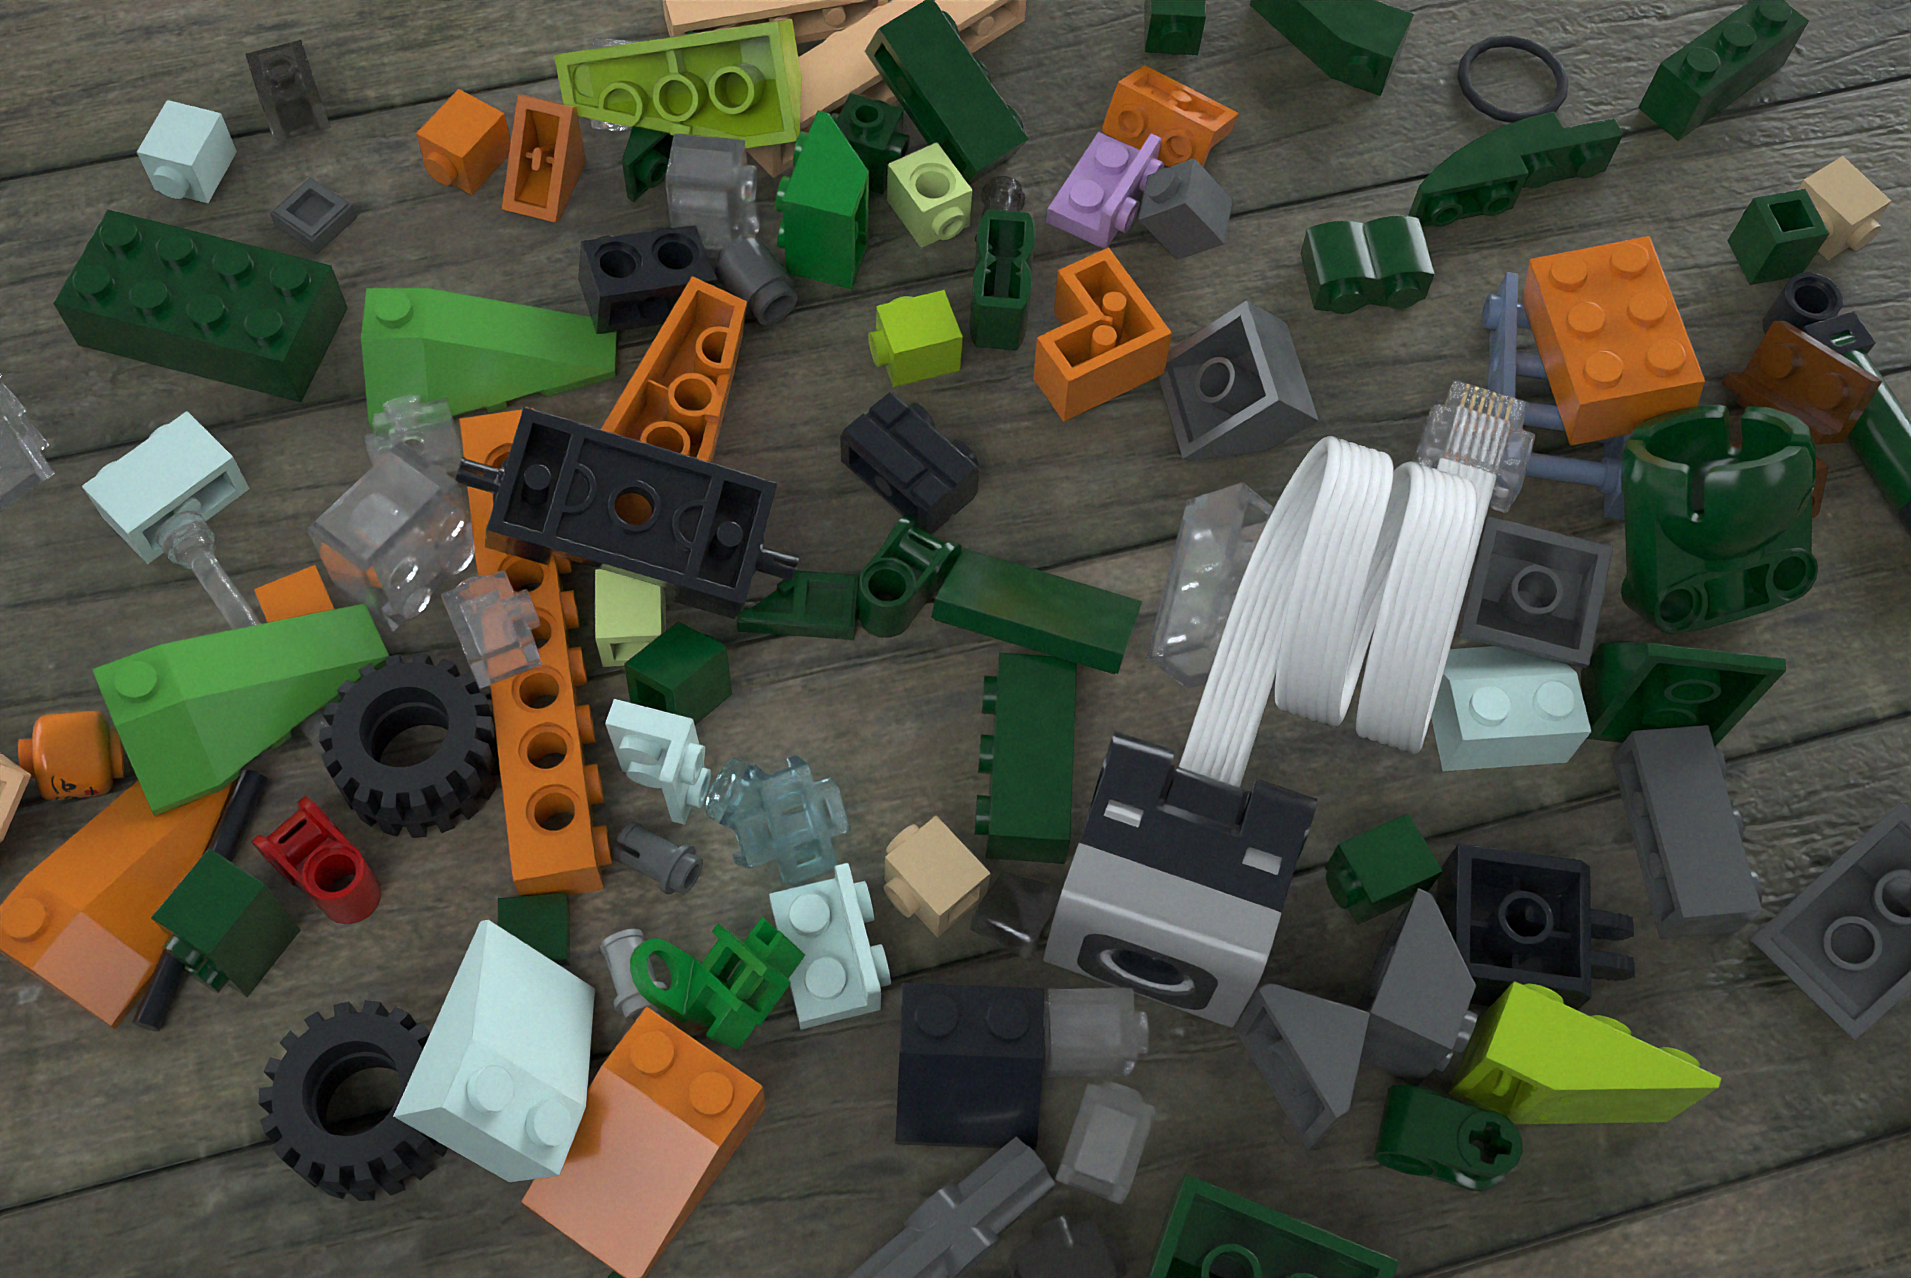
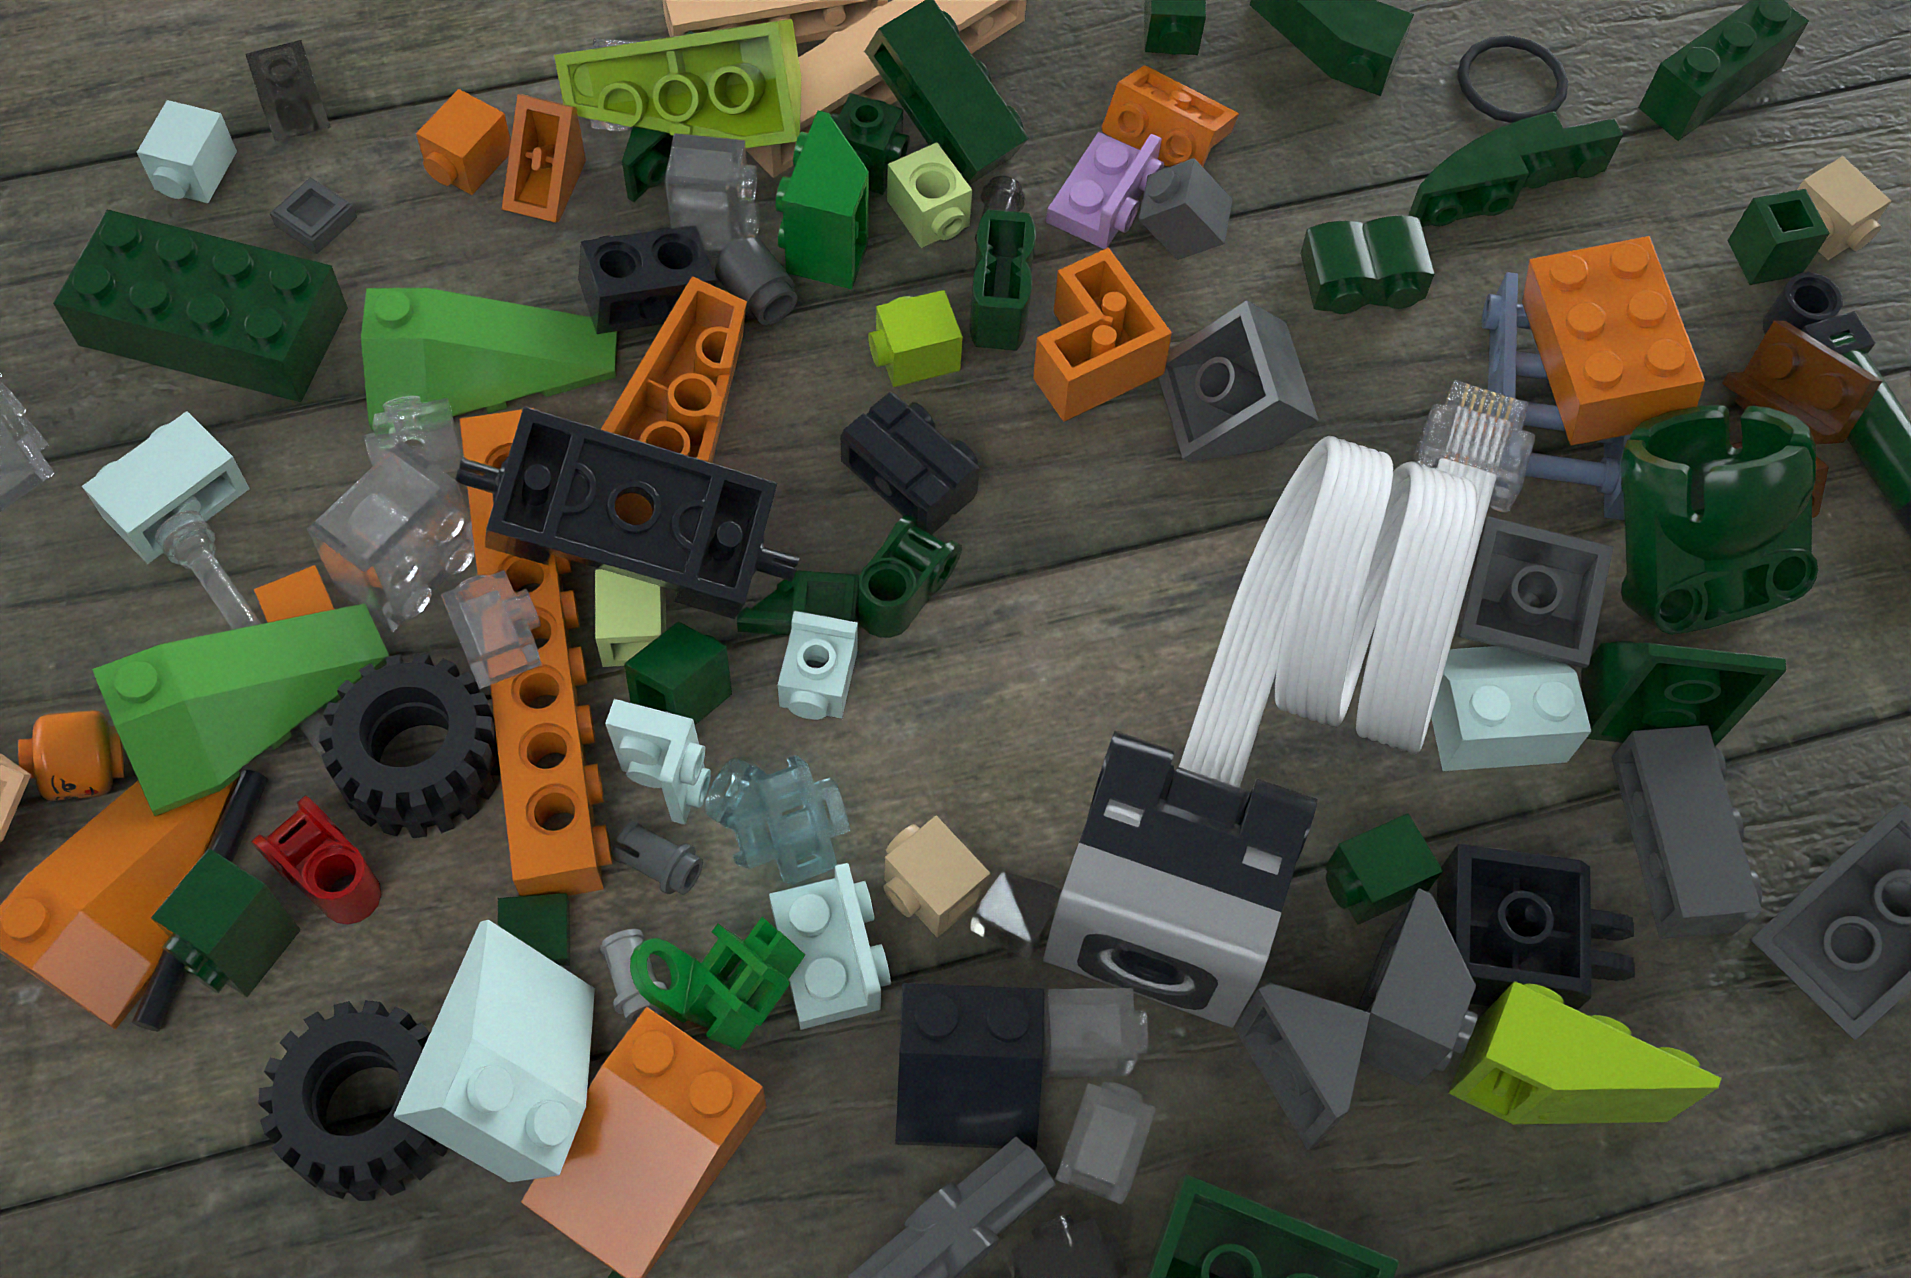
(823, 644): none -> light aqua brick
(1028, 759): dark green brick -> none
(1037, 610): dark green tile -> none
(1203, 580): clear brick -> none
(1435, 1135): dark green piece -> none

